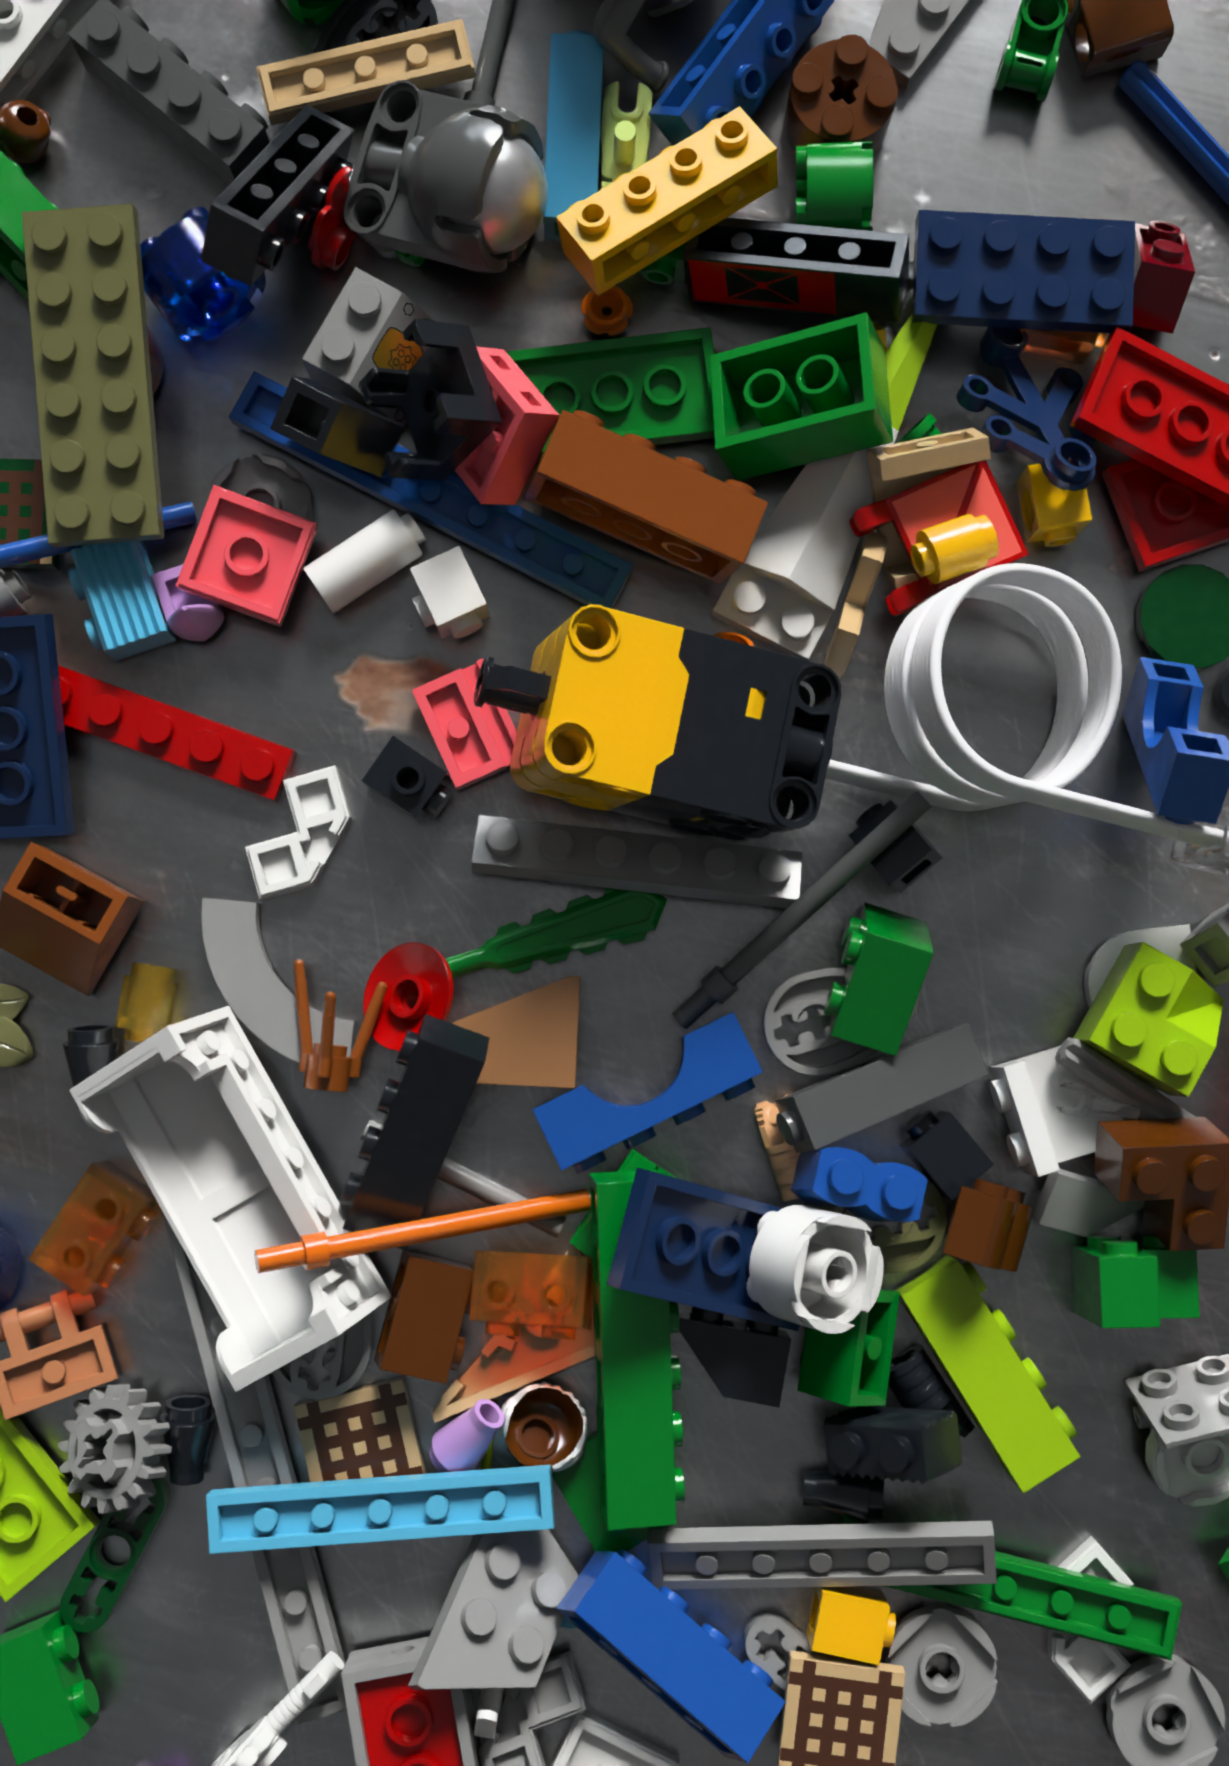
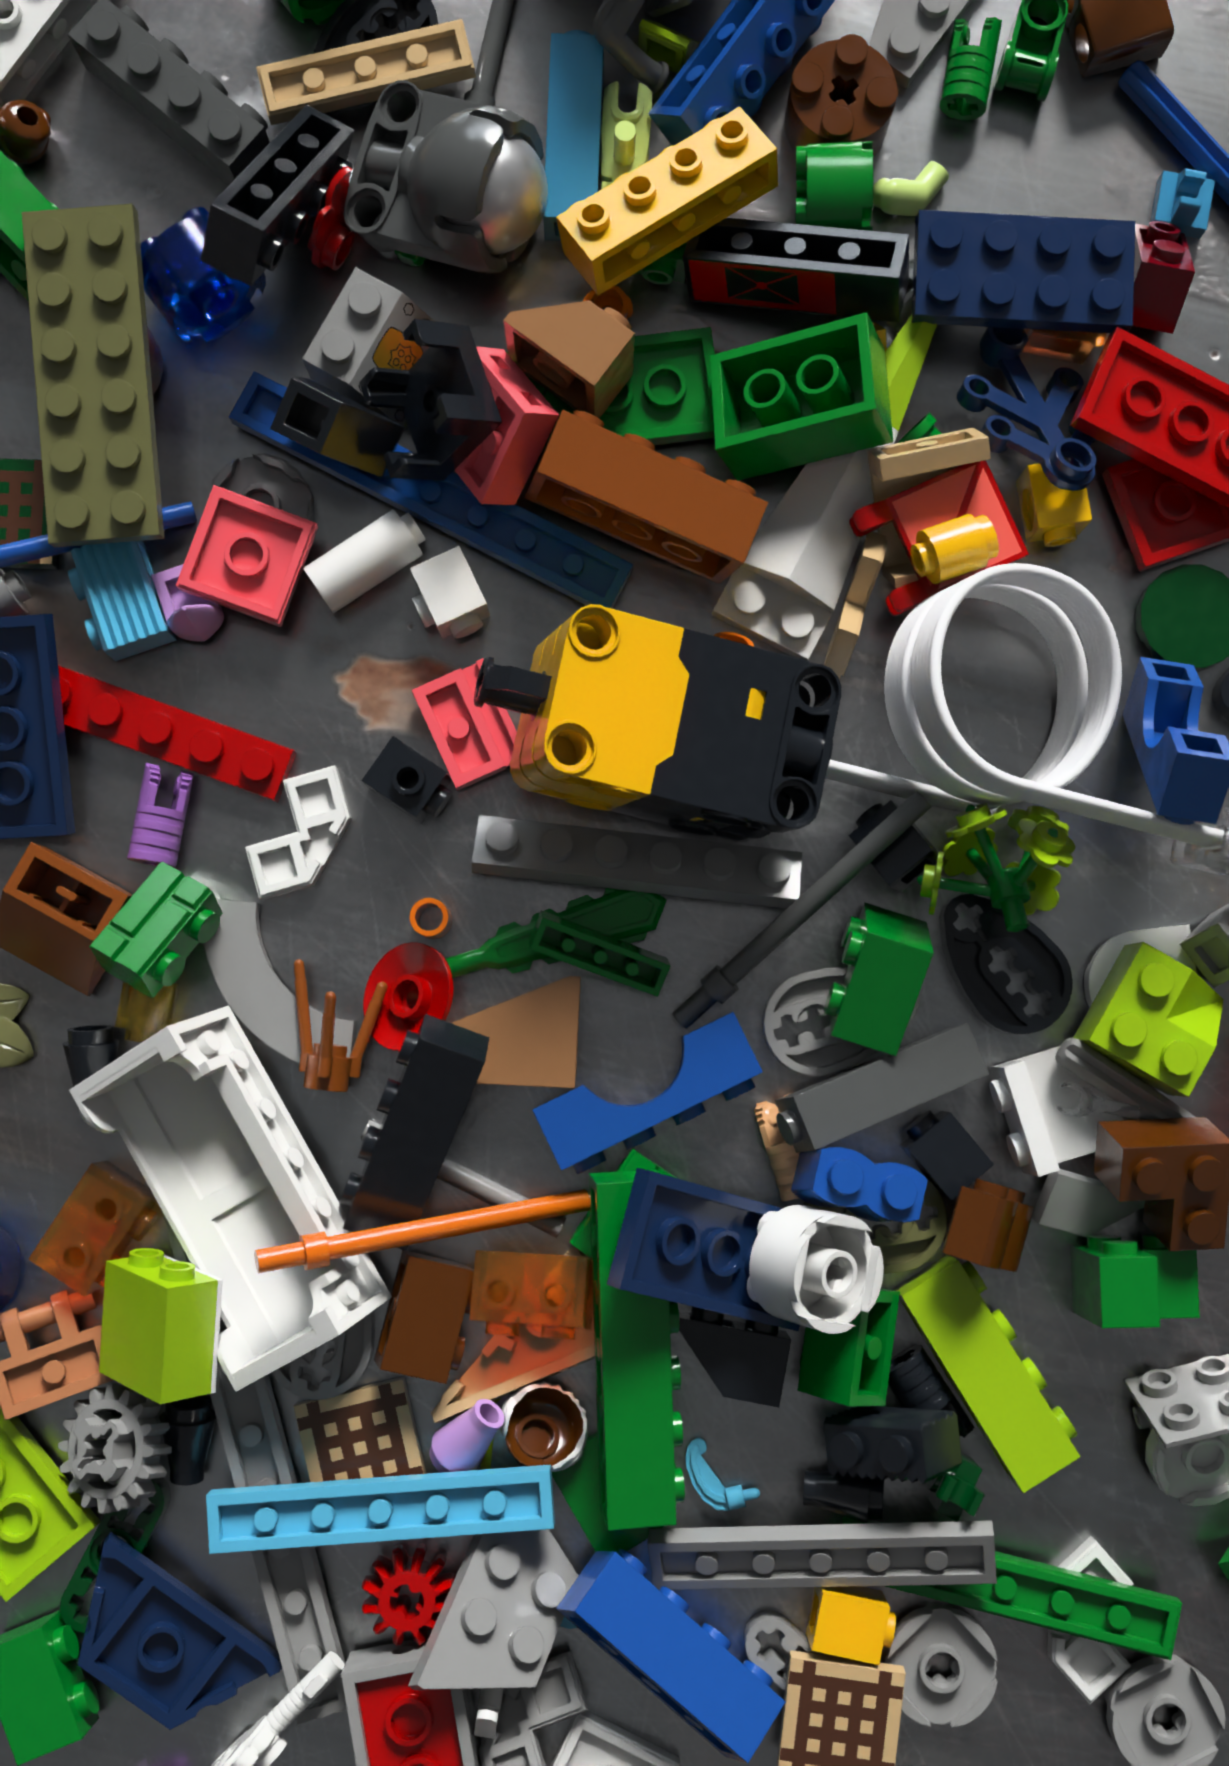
(157, 930): none -> green brick
(158, 829): none -> medium lavender hinge
(160, 1326): none -> lime piece
(165, 1641): none -> dark blue wing
(399, 1610): none -> red gear
(416, 912): none -> orange hinge
(573, 352): none -> medium nougat slope
(599, 953): none -> green piece
(665, 44): none -> slope
(709, 1485): none -> medium azure piece
(909, 196): none -> yellowish green arm
(957, 1490): none -> dark green plate
(969, 70): none -> green hinge
(986, 991): none -> black piece
(1018, 887): none -> lime plant
(1184, 201): none -> dark azure tile

